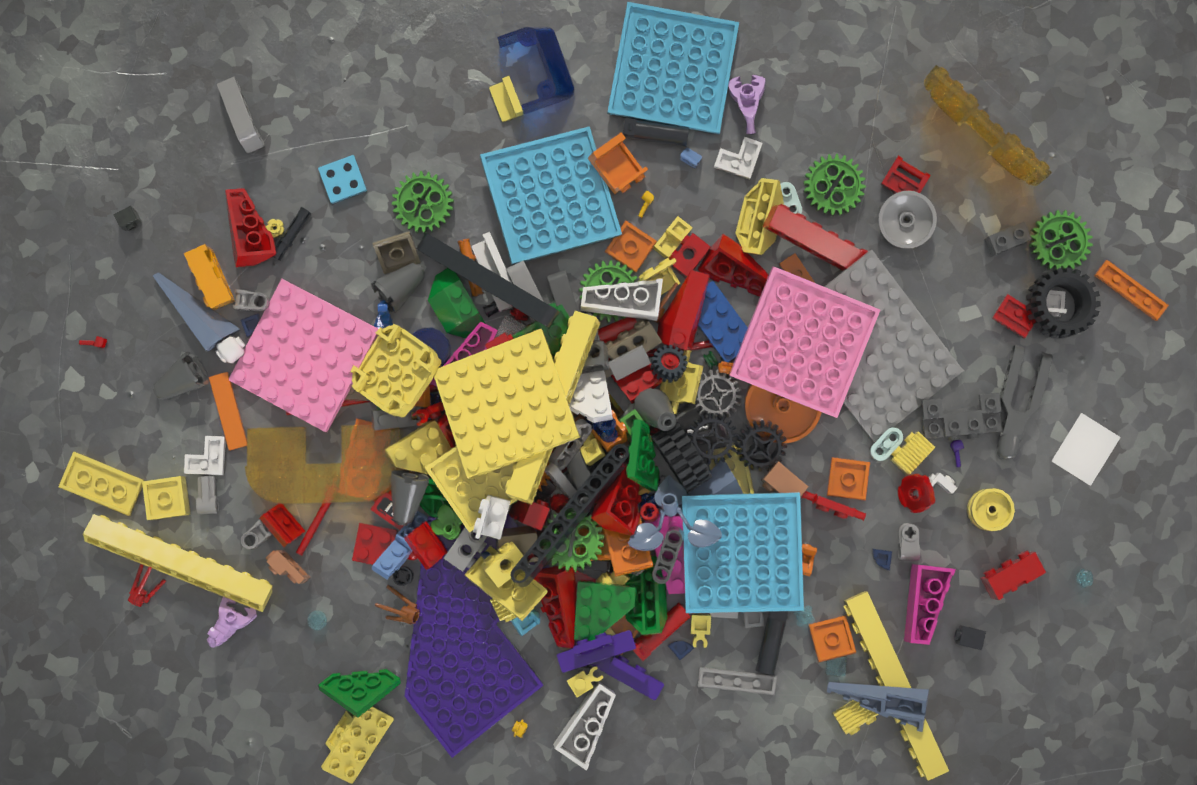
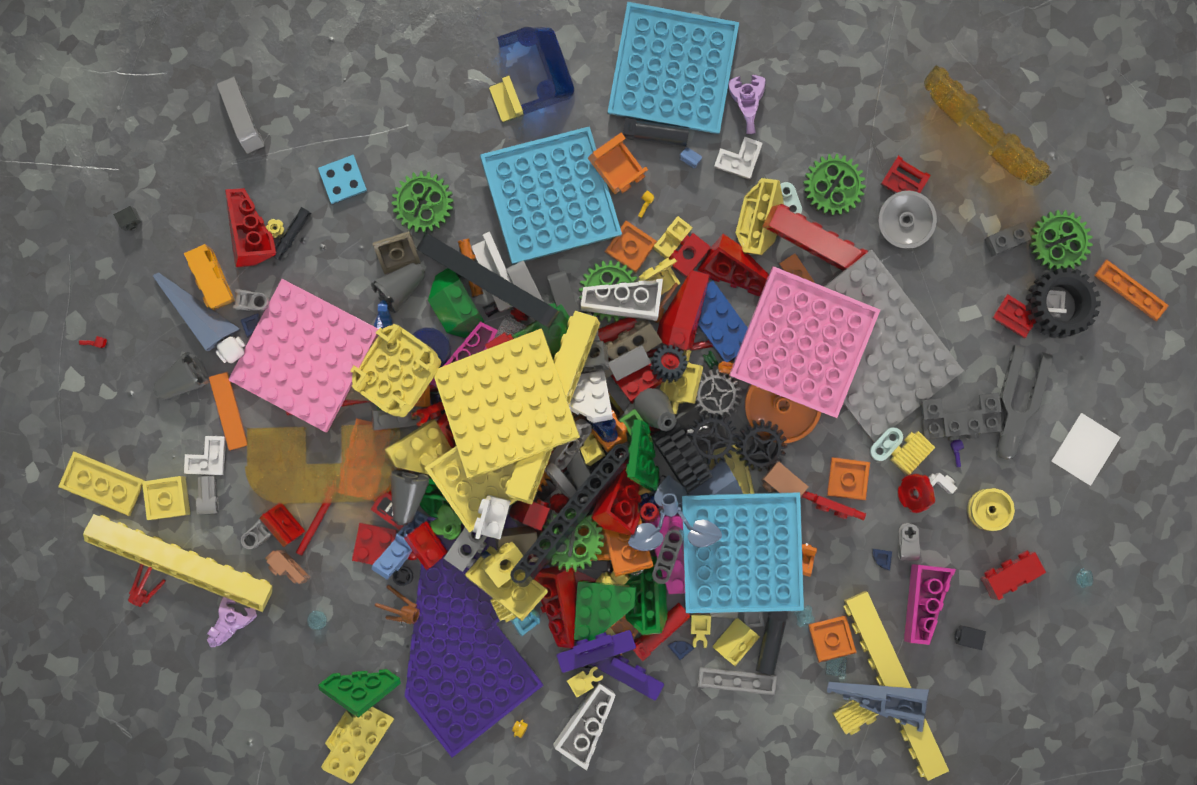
(736, 641): none -> light yellow panel

